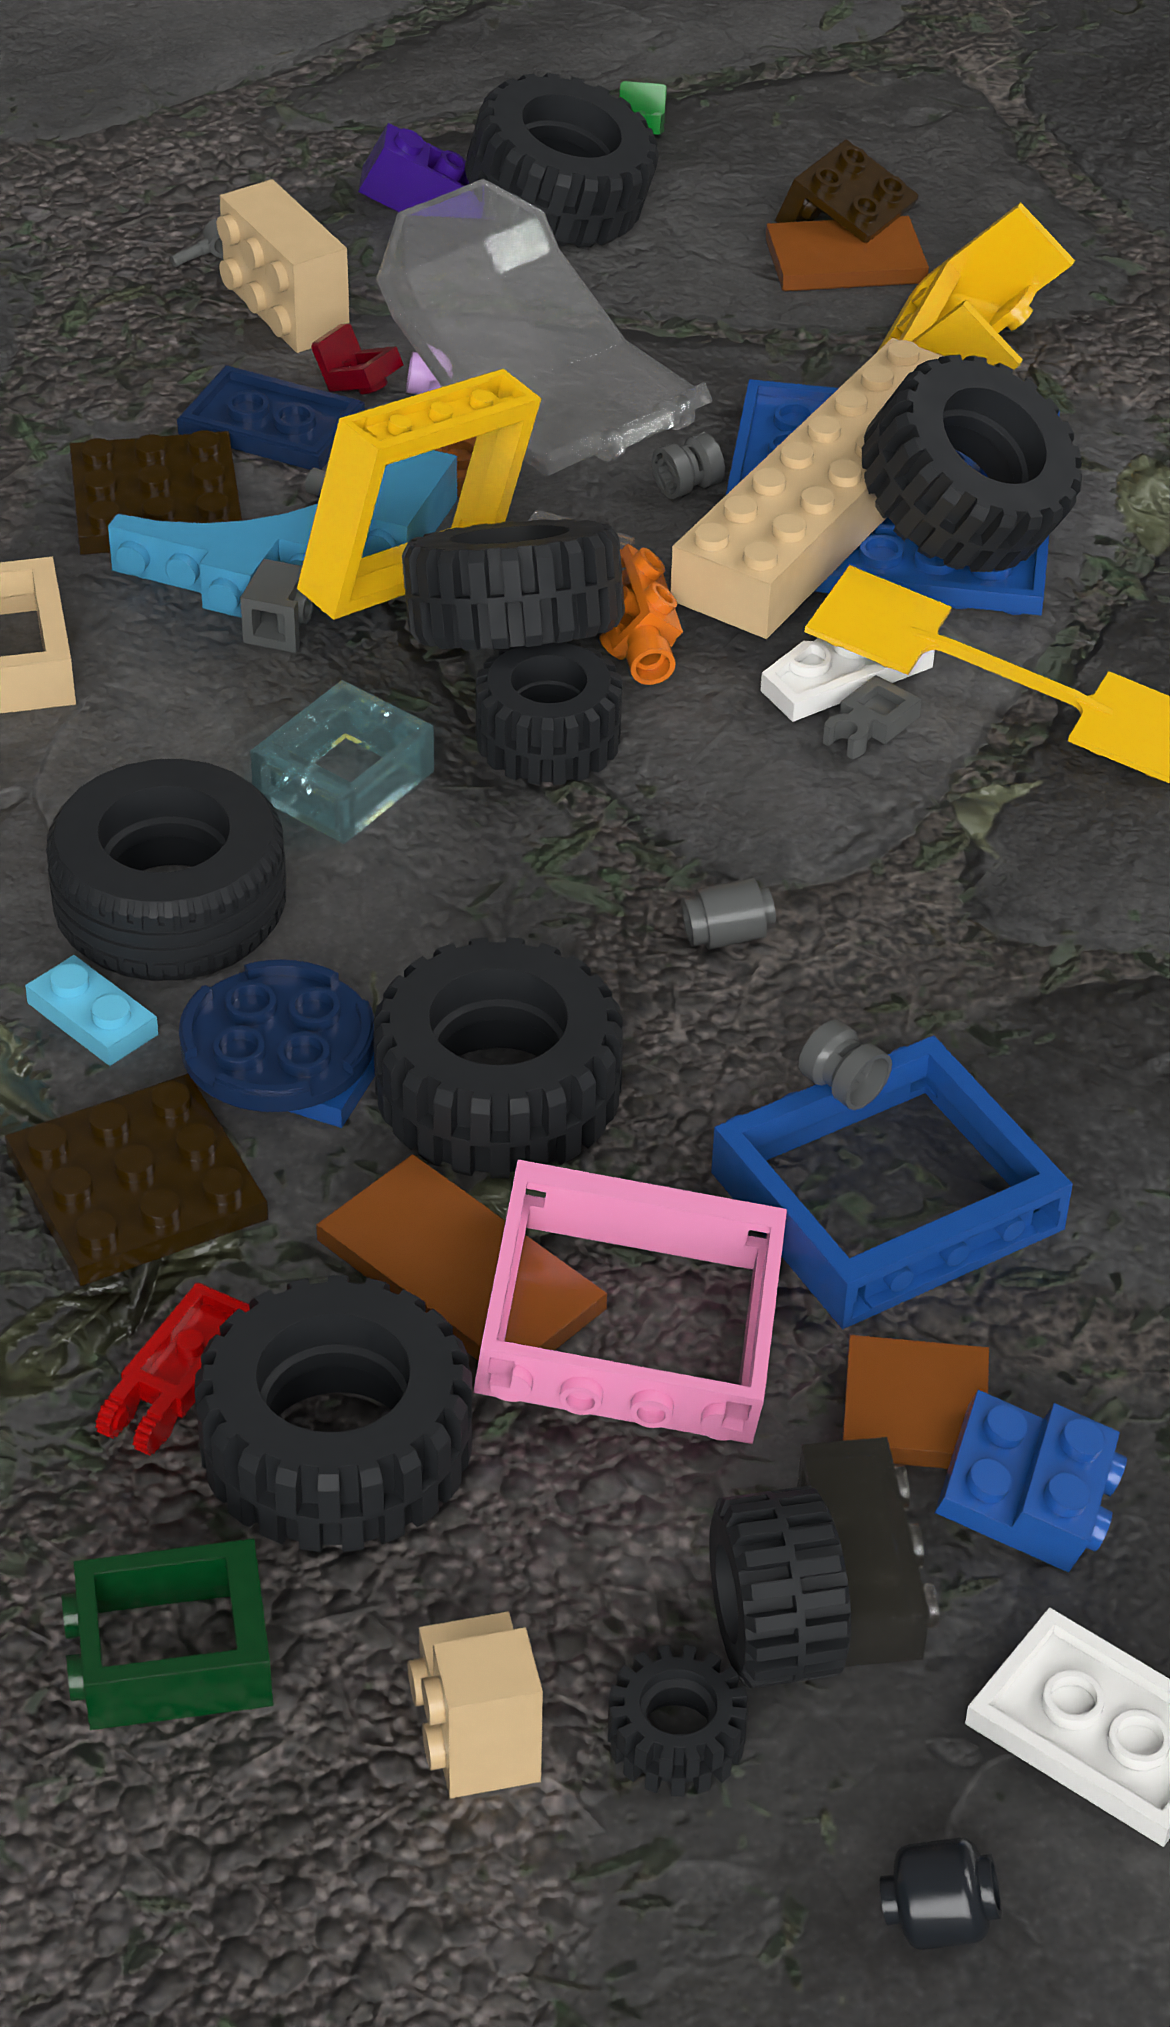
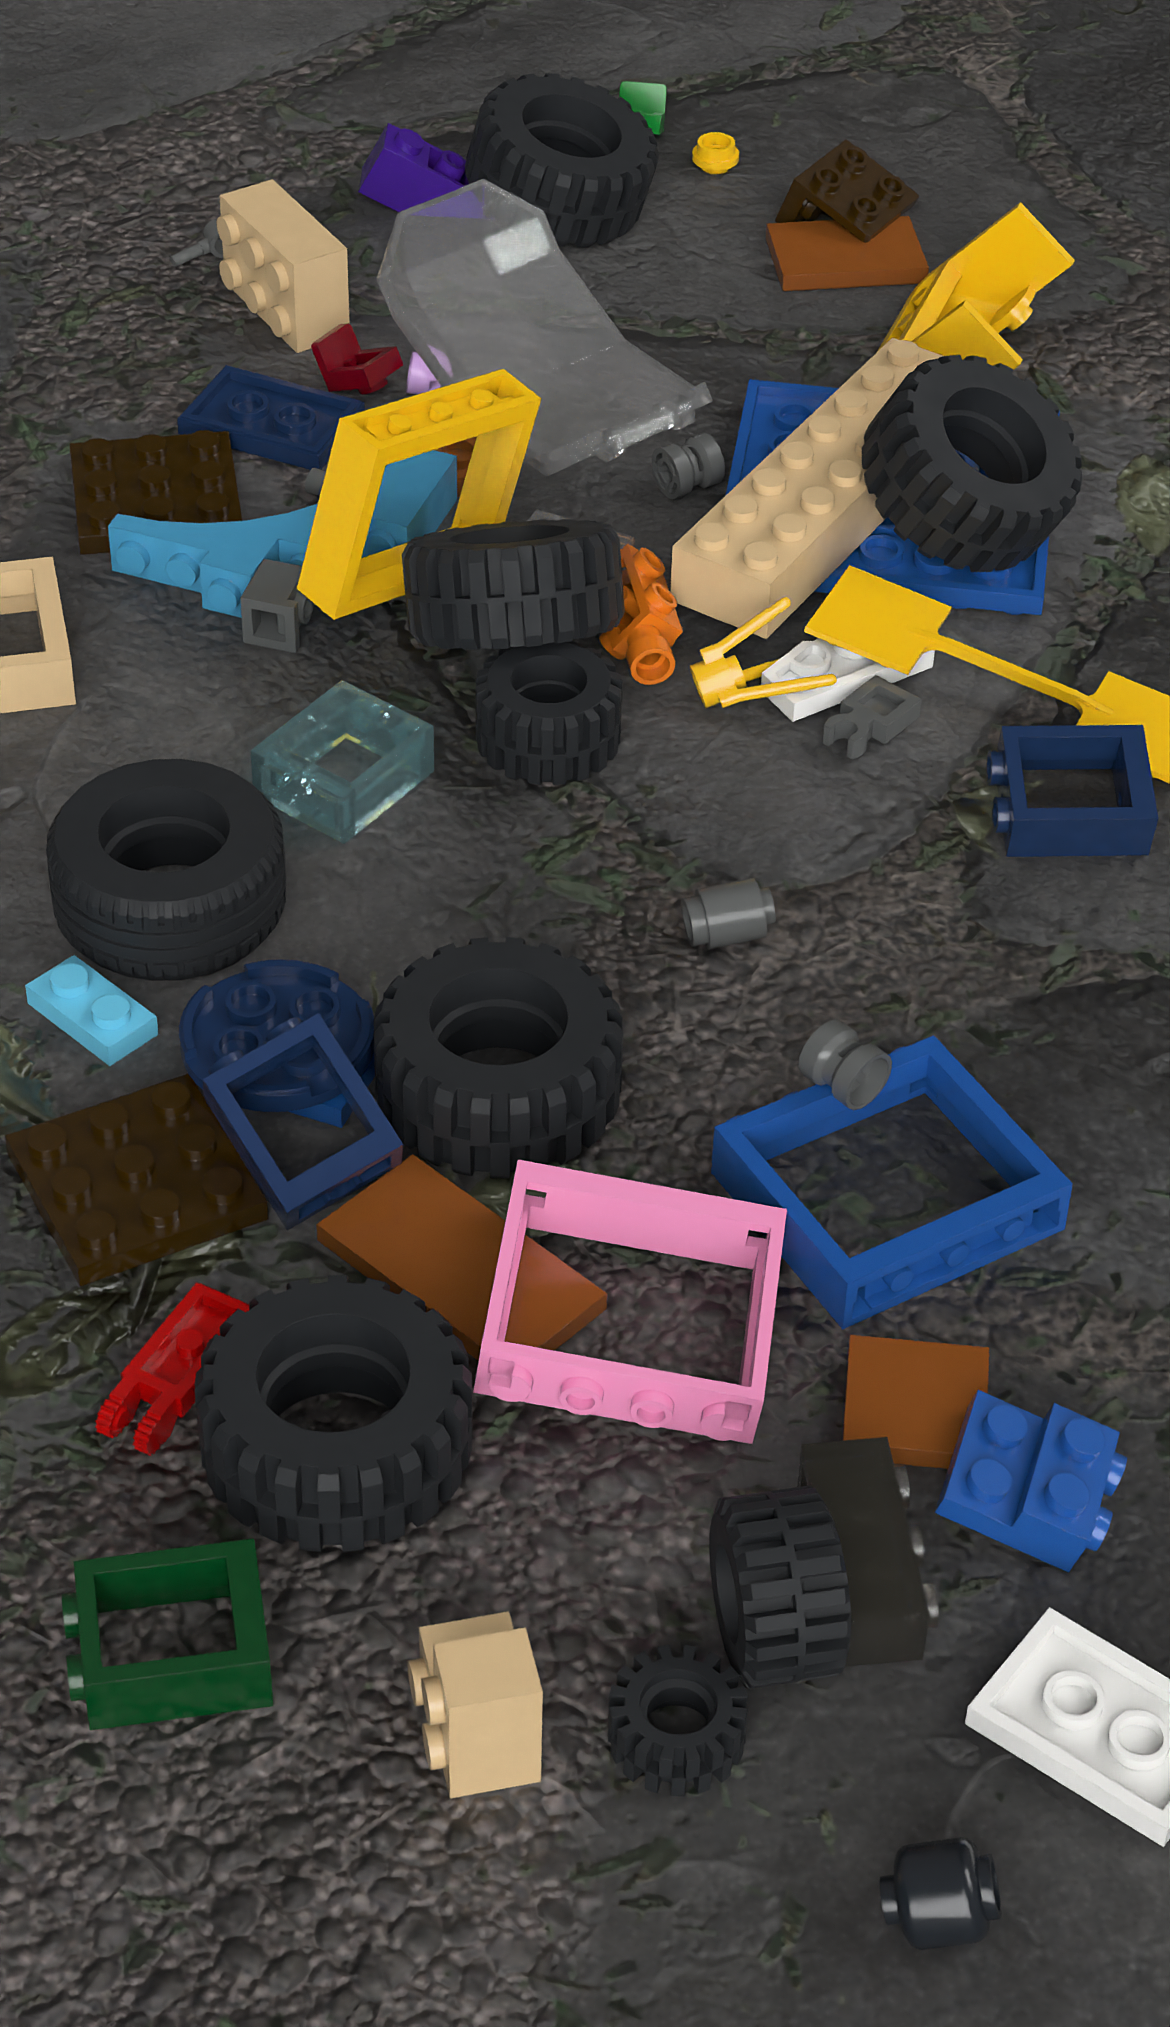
(334, 1176): none -> dark blue window
(715, 153): none -> yellow plate
(725, 682): none -> yellow plant
(1073, 831): none -> dark blue window

